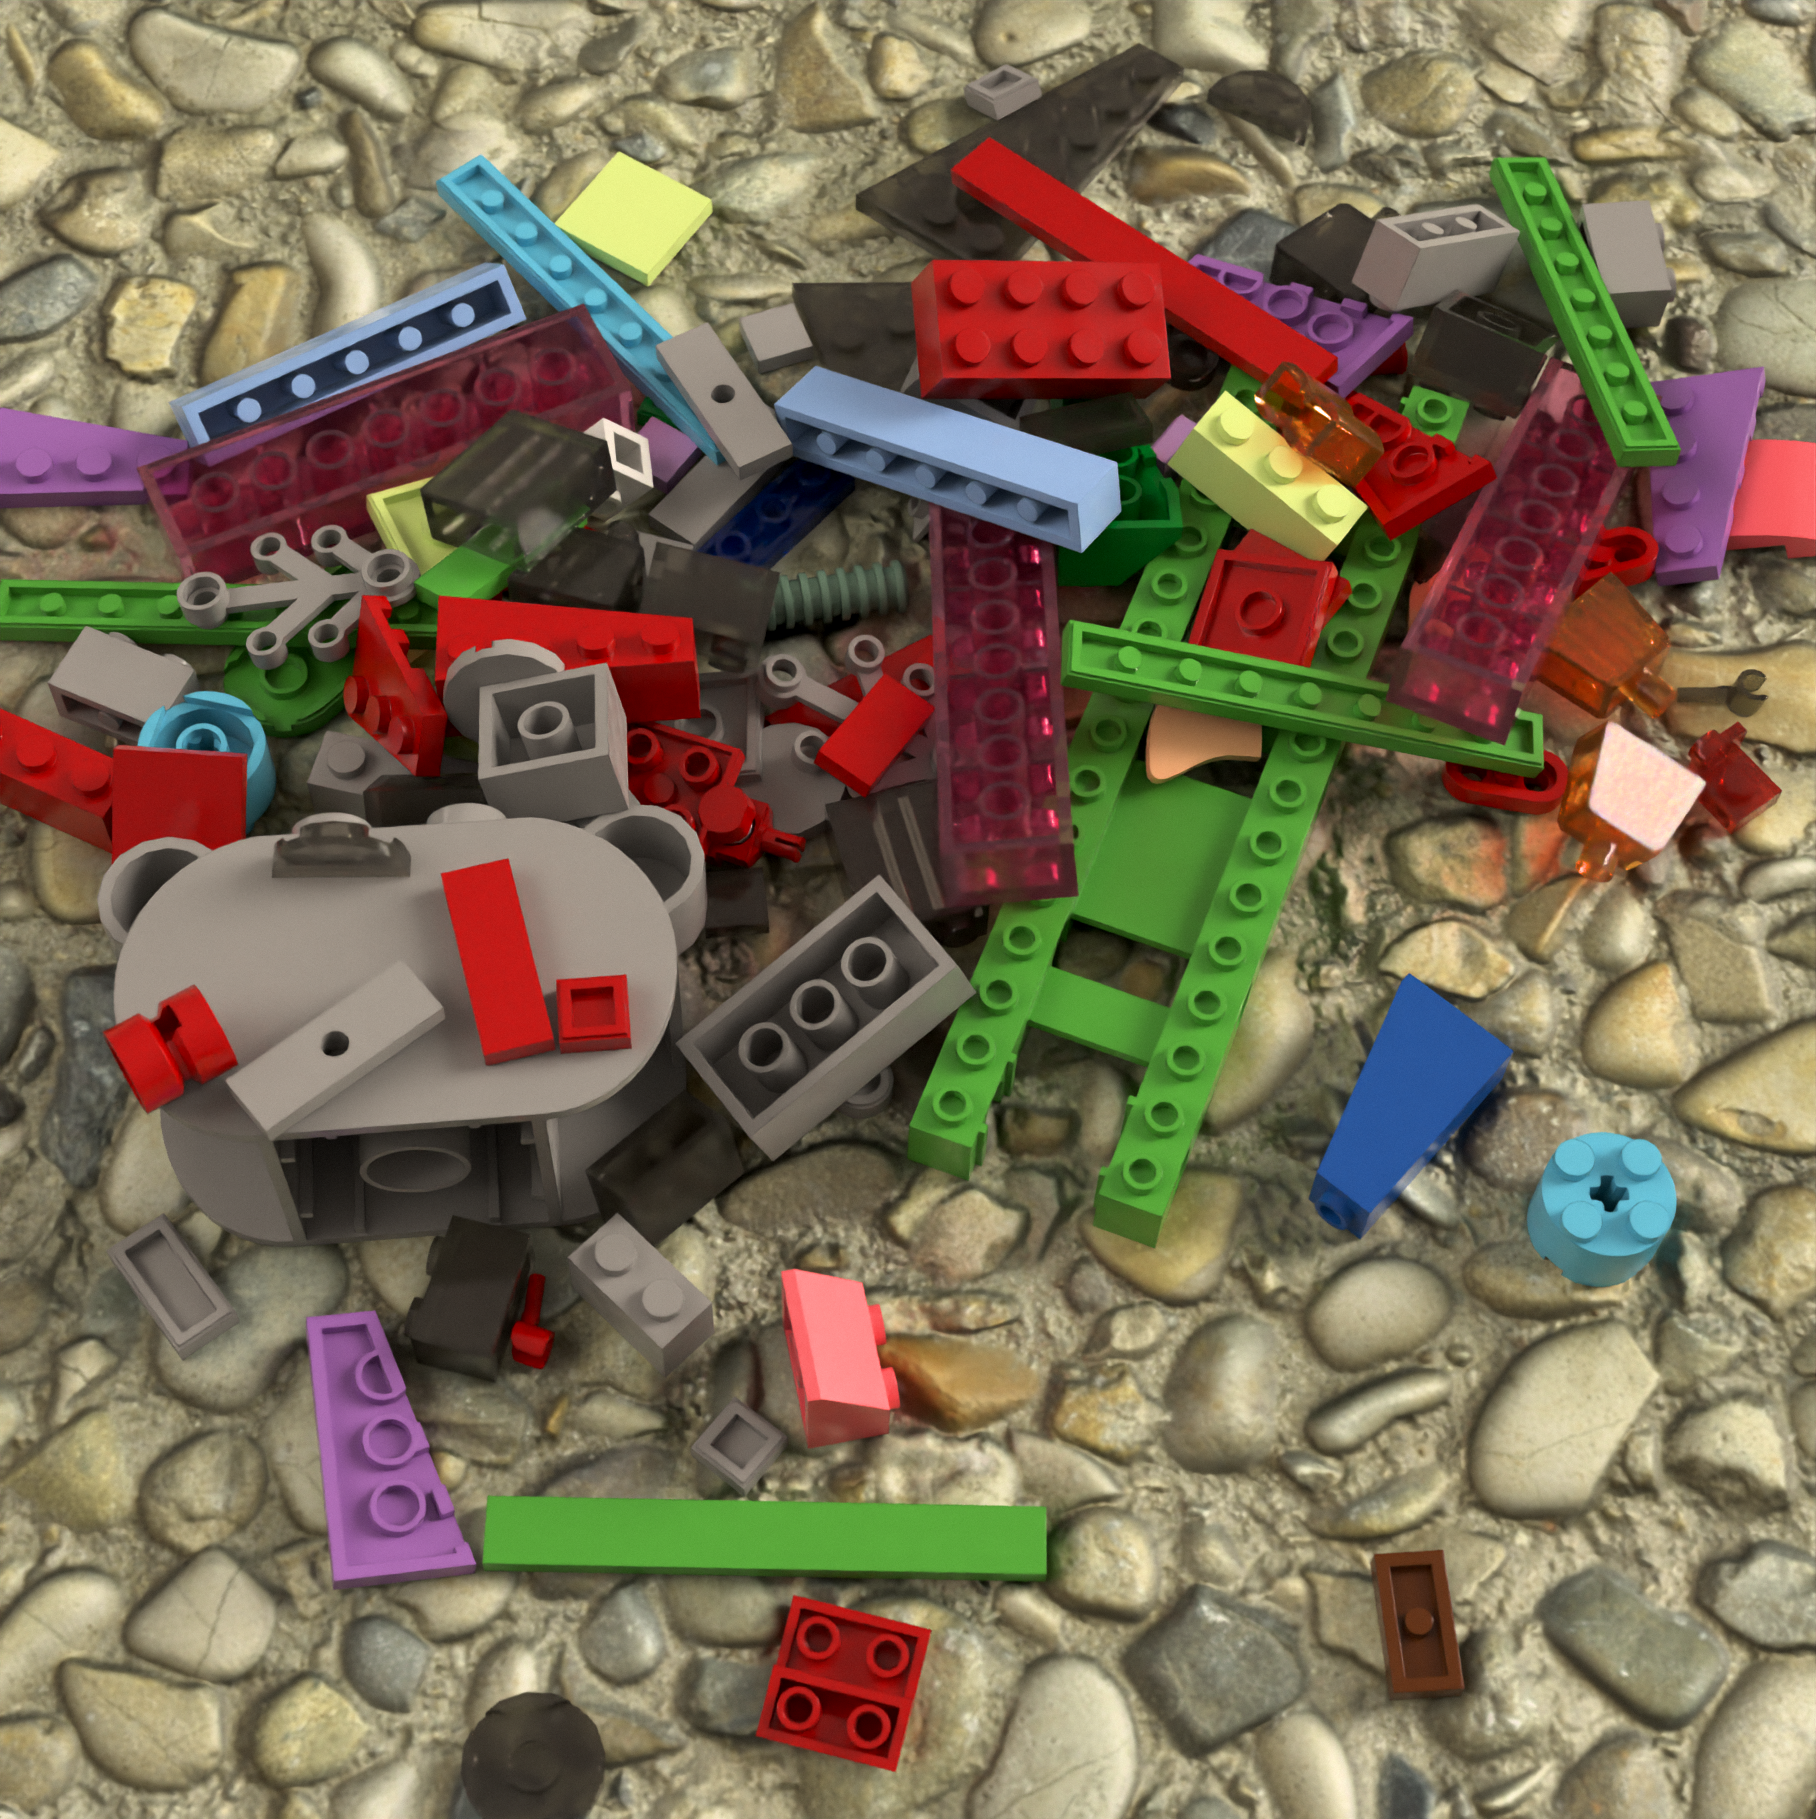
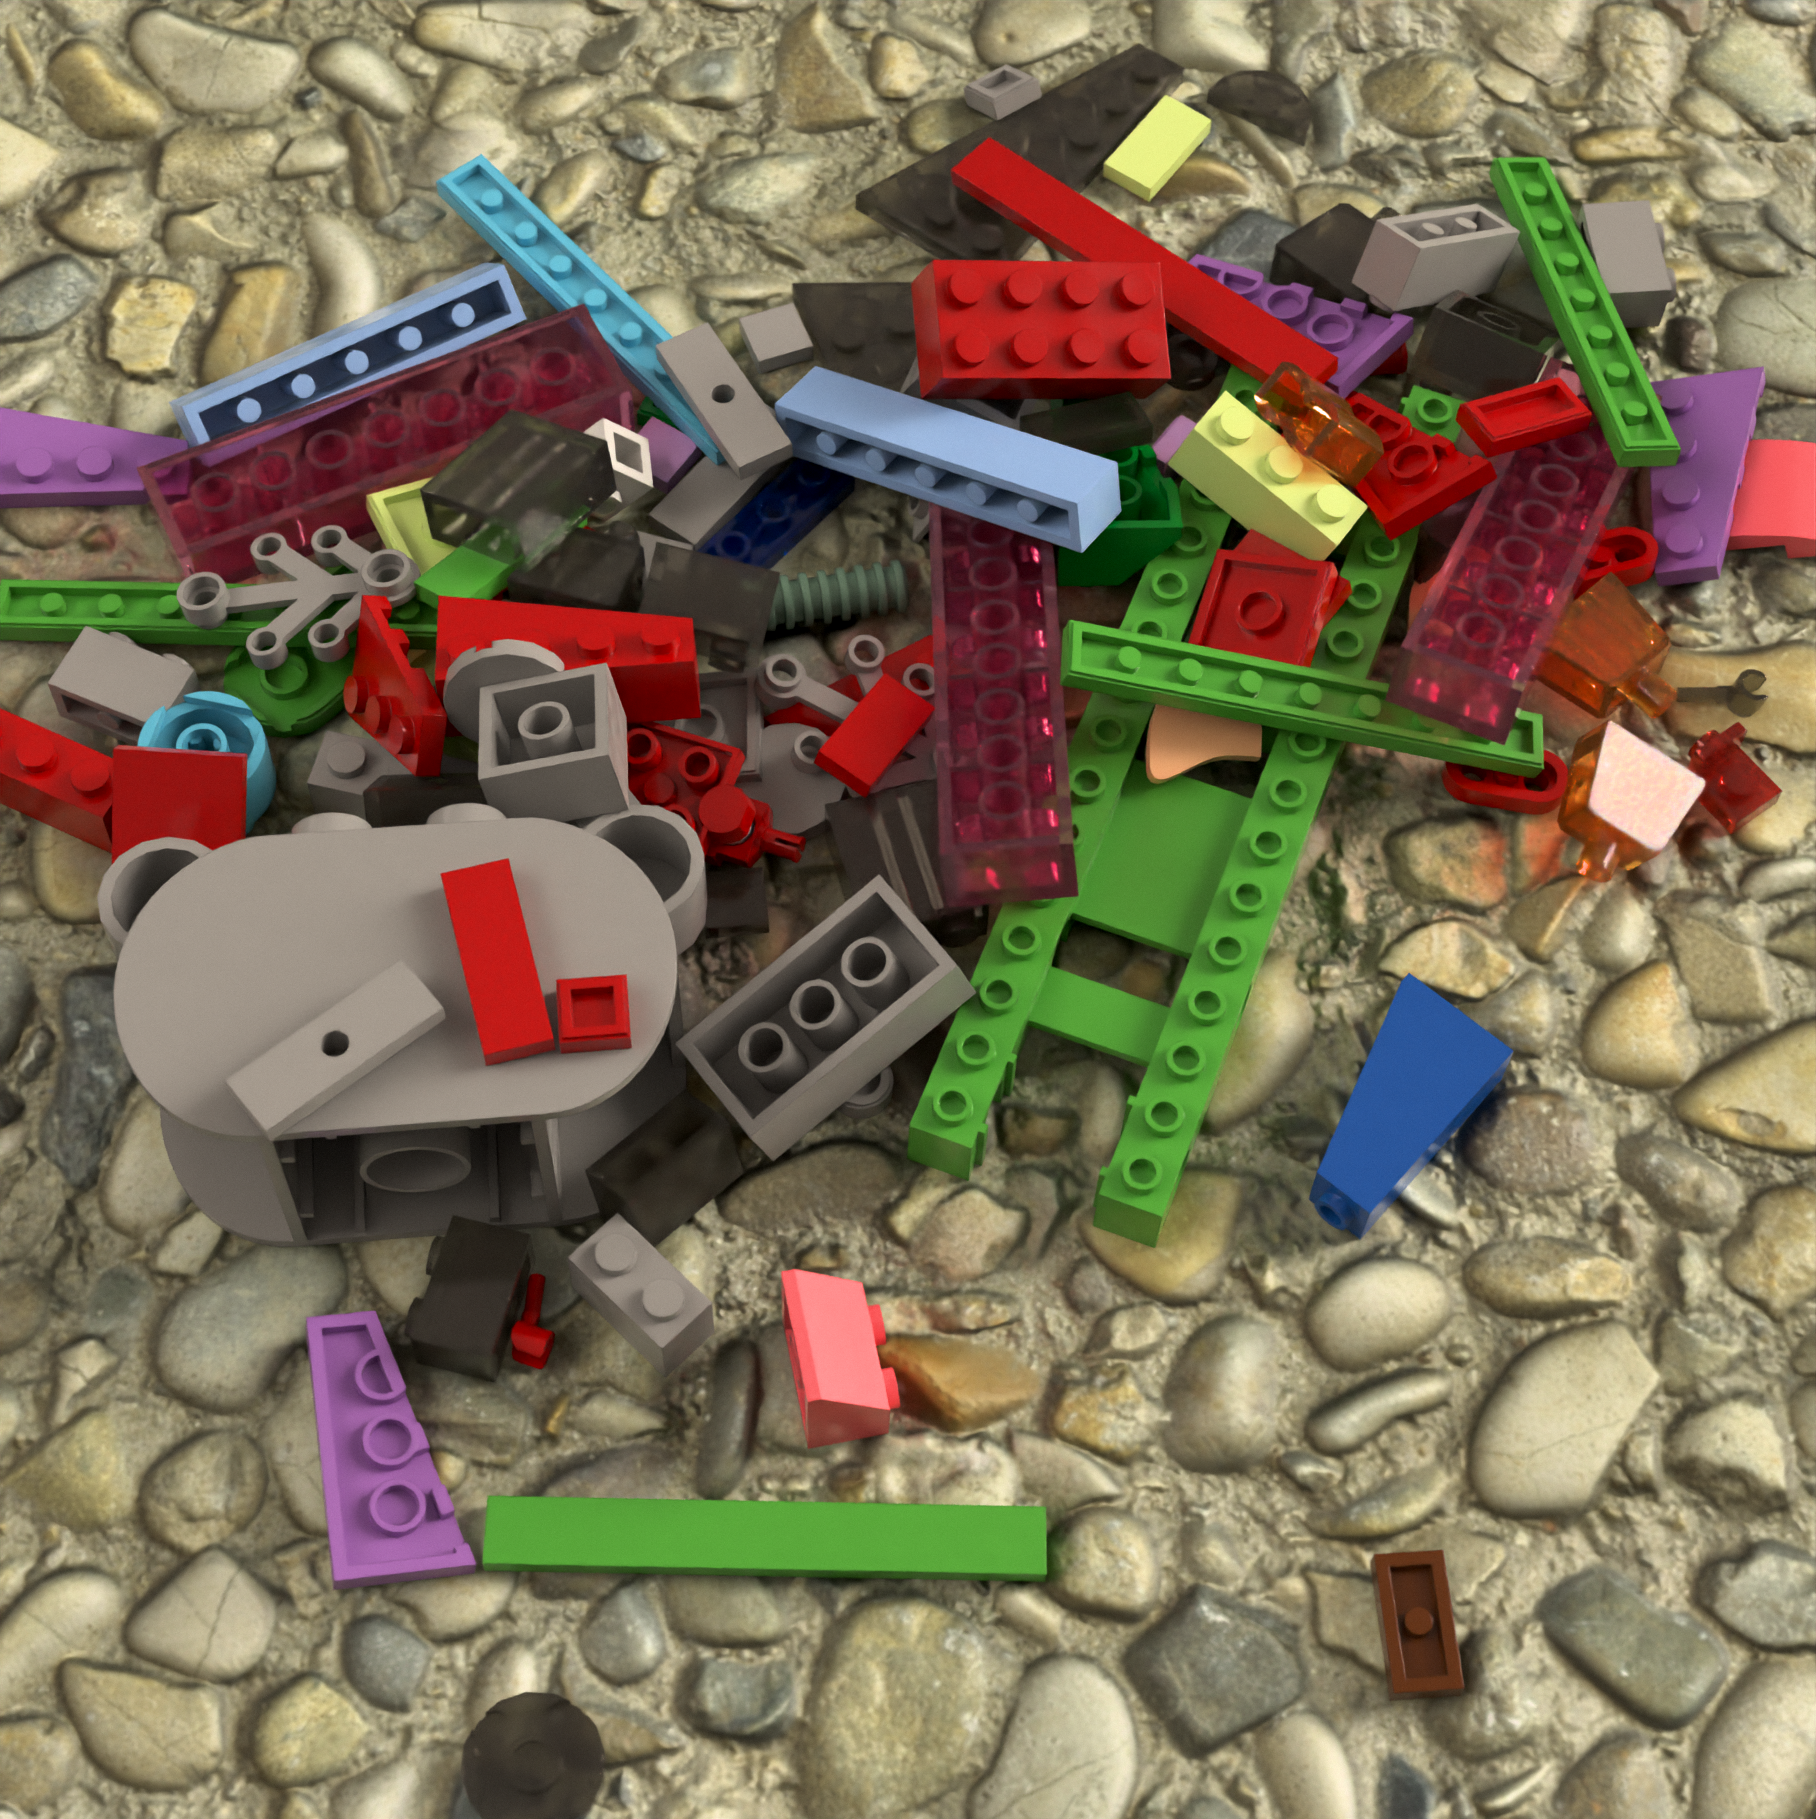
(170, 1048): red wheel -> none
(173, 1286): light grey tile -> none
(339, 851): clear smoke tile -> none
(634, 218): yellowish green tile -> none
(739, 1446): light grey tile -> none
(844, 1683): red slope -> none
(1157, 148): none -> yellowish green tile
(1523, 417): none -> red tile
(1602, 1208): medium azure brick -> none

